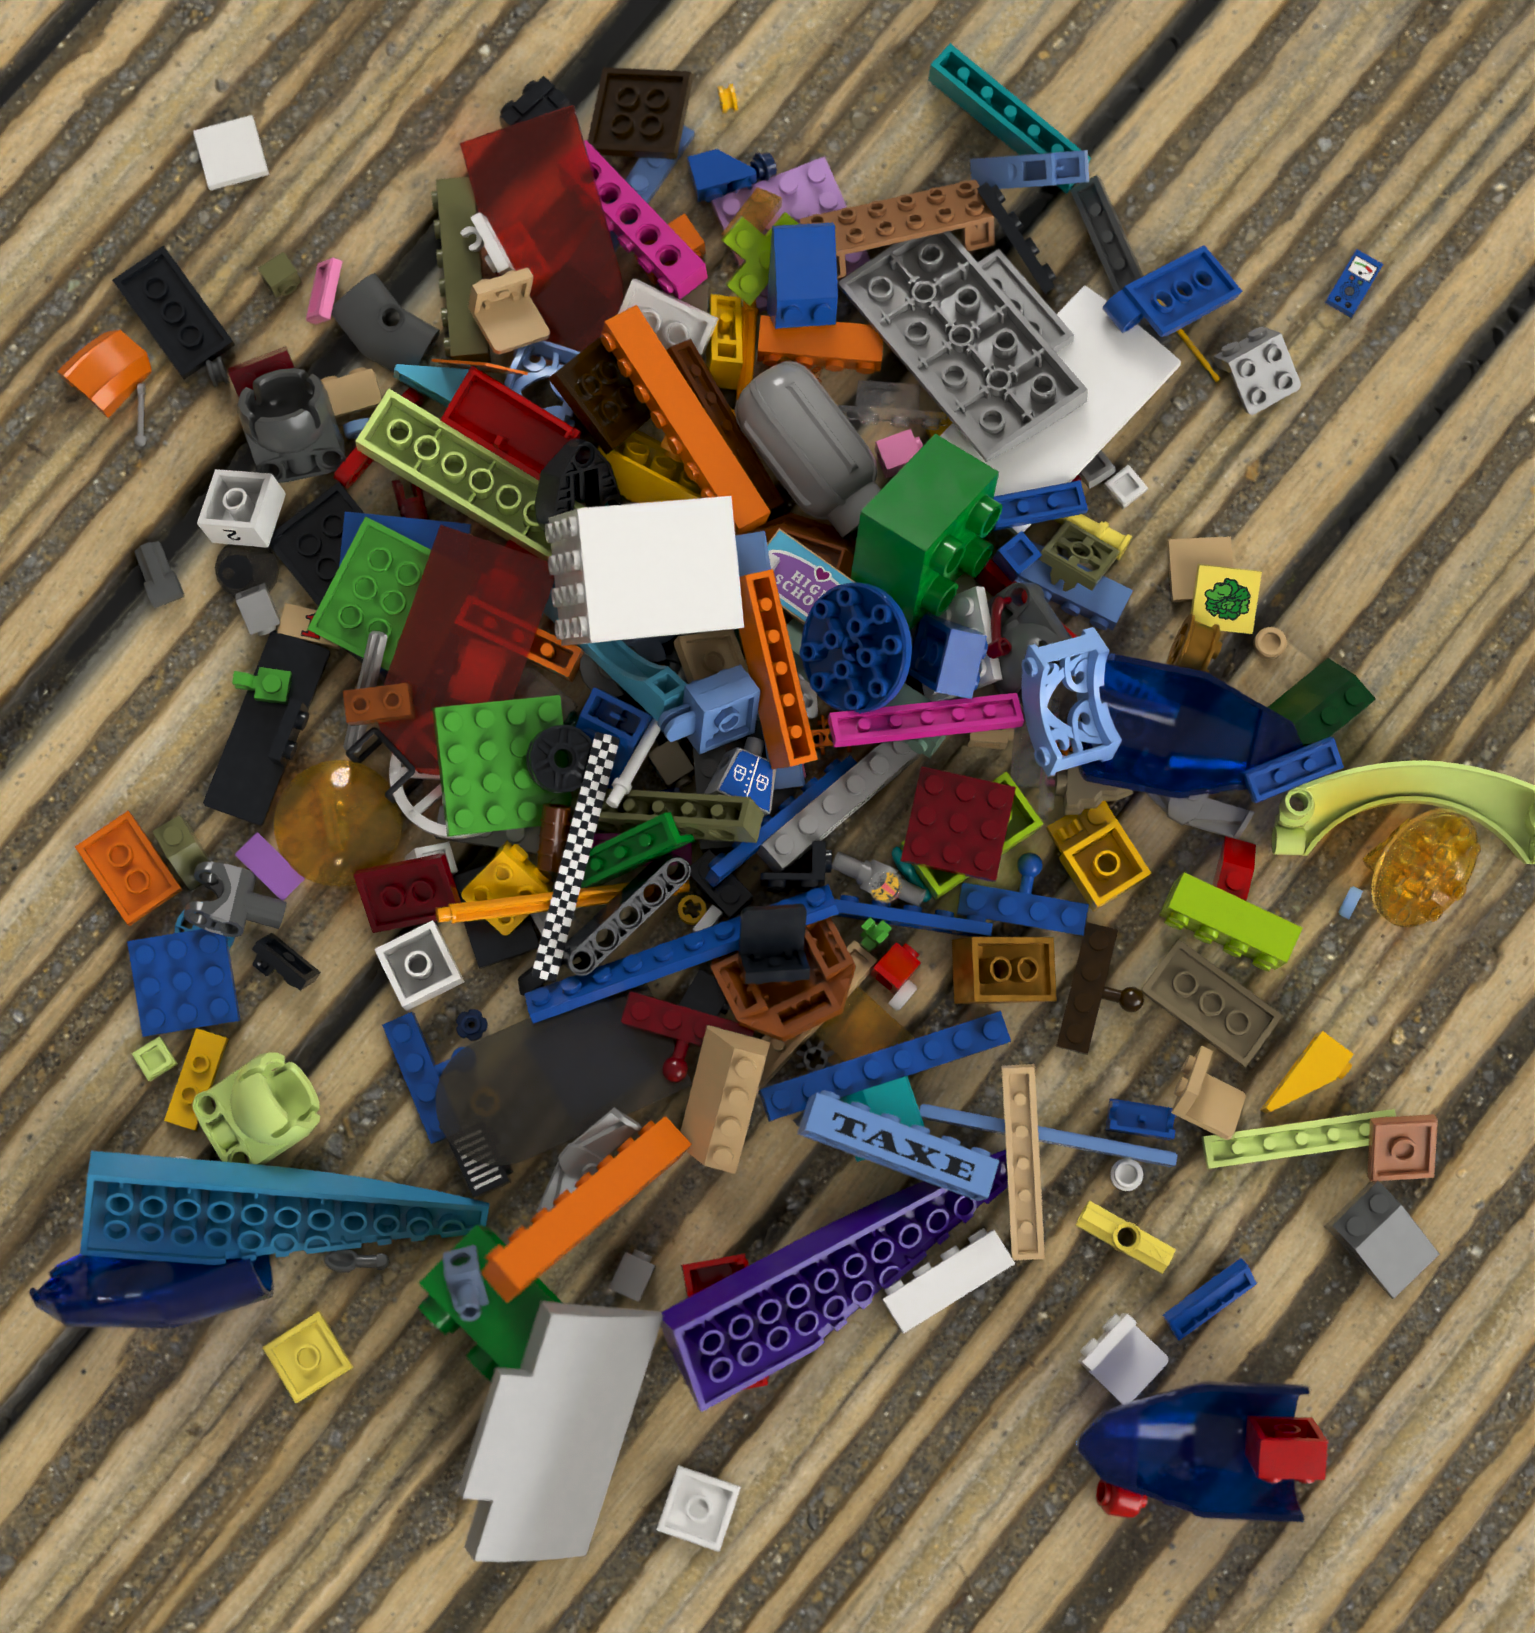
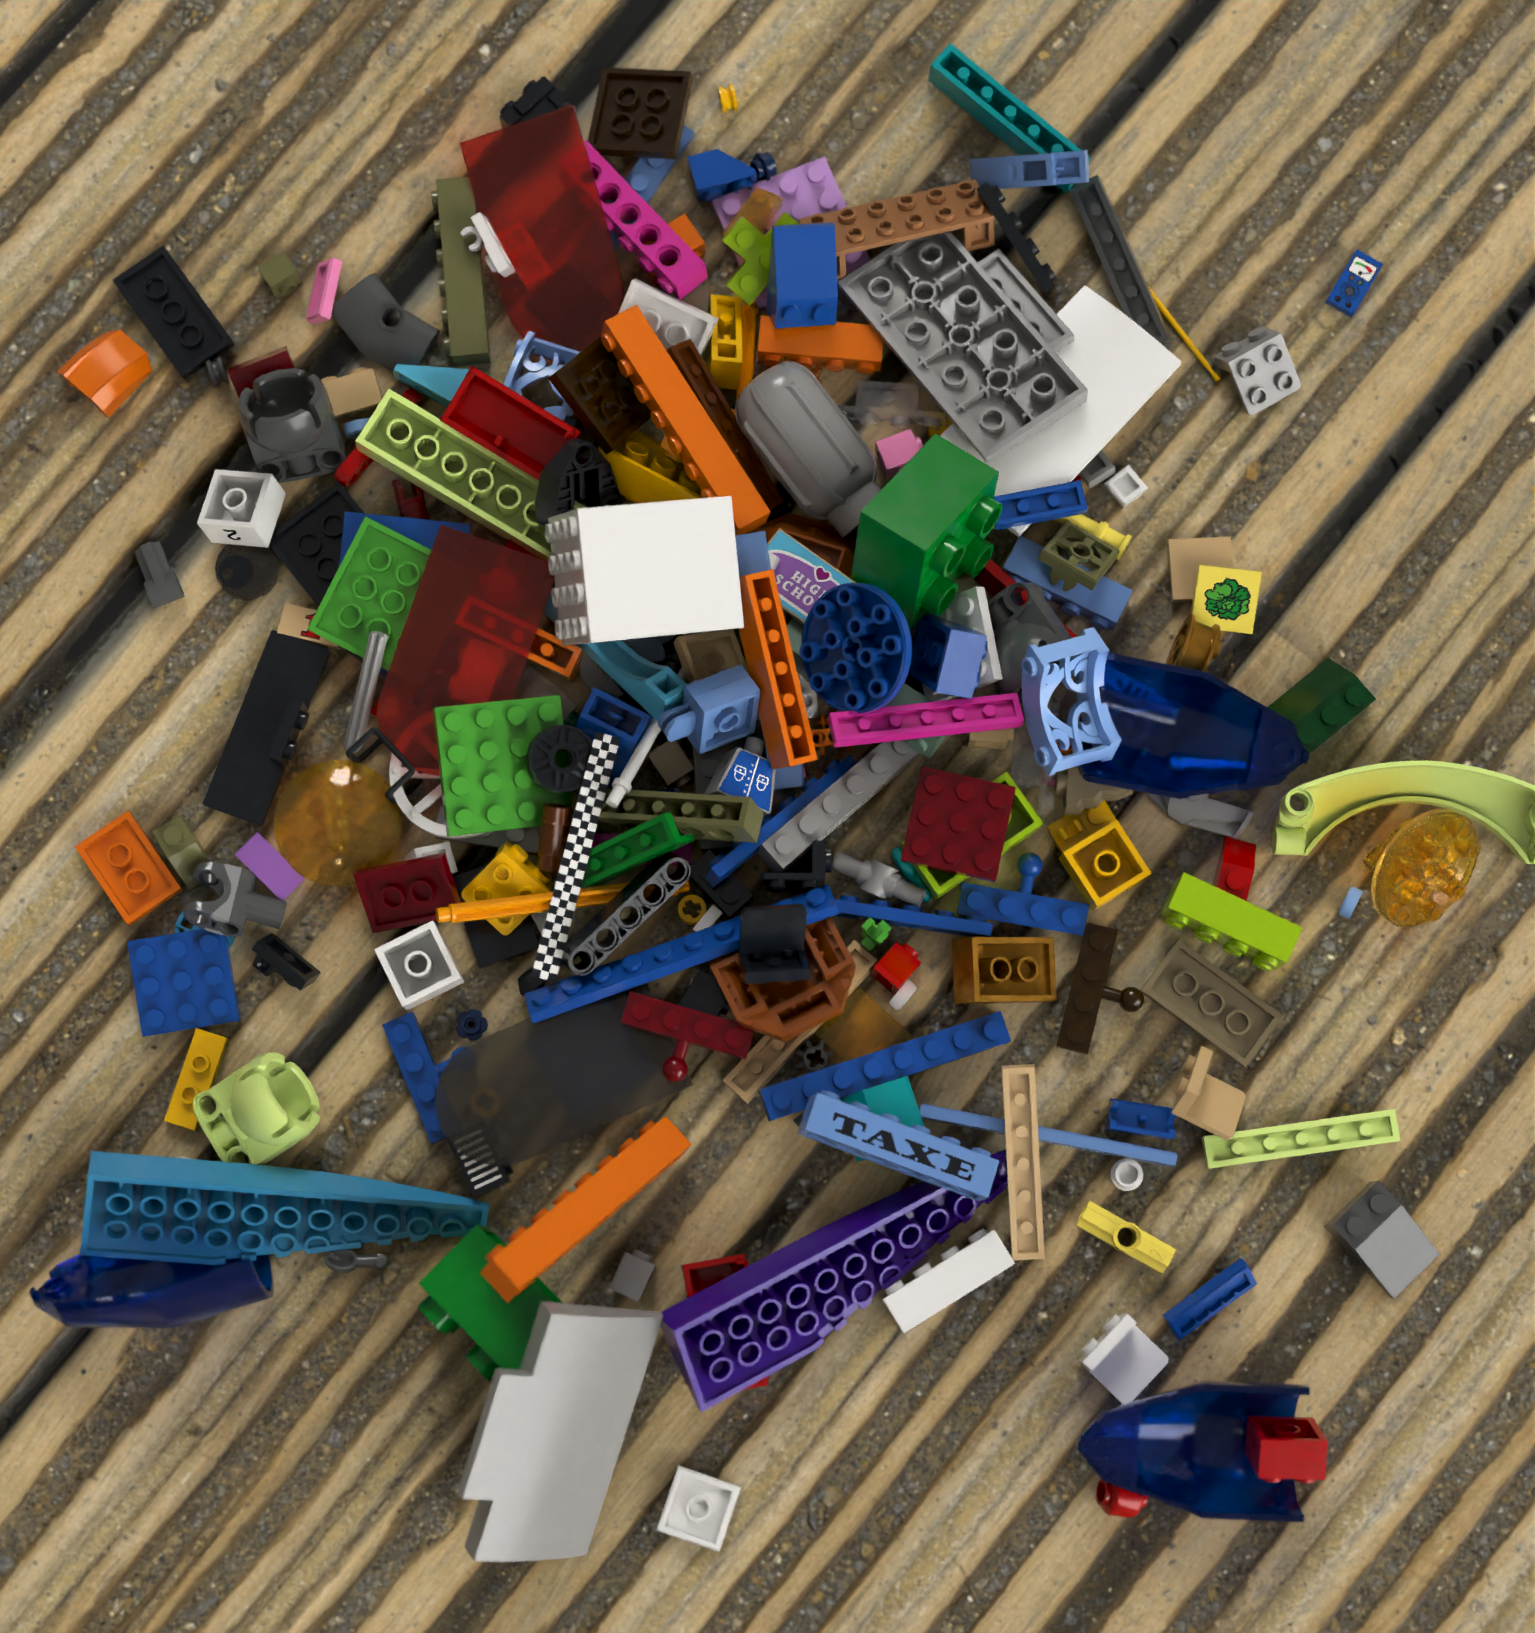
(140, 439): light grey hinge -> none
(154, 1058): yellowish green tile -> none
(231, 152): white tile -> none
(258, 609): light grey brick -> none
(269, 685): bright green plate -> none
(307, 1357): light yellow tile -> none
(379, 704): dark orange brick -> none
(465, 1283): sand blue bracket -> none
(483, 366): orange piece -> none
(507, 312): tan bracket -> none
(587, 1153): light grey plate -> none
(723, 1097): tan slope -> none
(885, 886): clear tile -> none
(998, 645): dark red piece -> none
(1016, 556): blue panel -> none
(1141, 296): blue hinge -> none
(1270, 643): tan tile -> none
(1293, 769): blue tile -> none
(1316, 1066): yellow slope -> none
(1402, 1147): nougat tile -> none

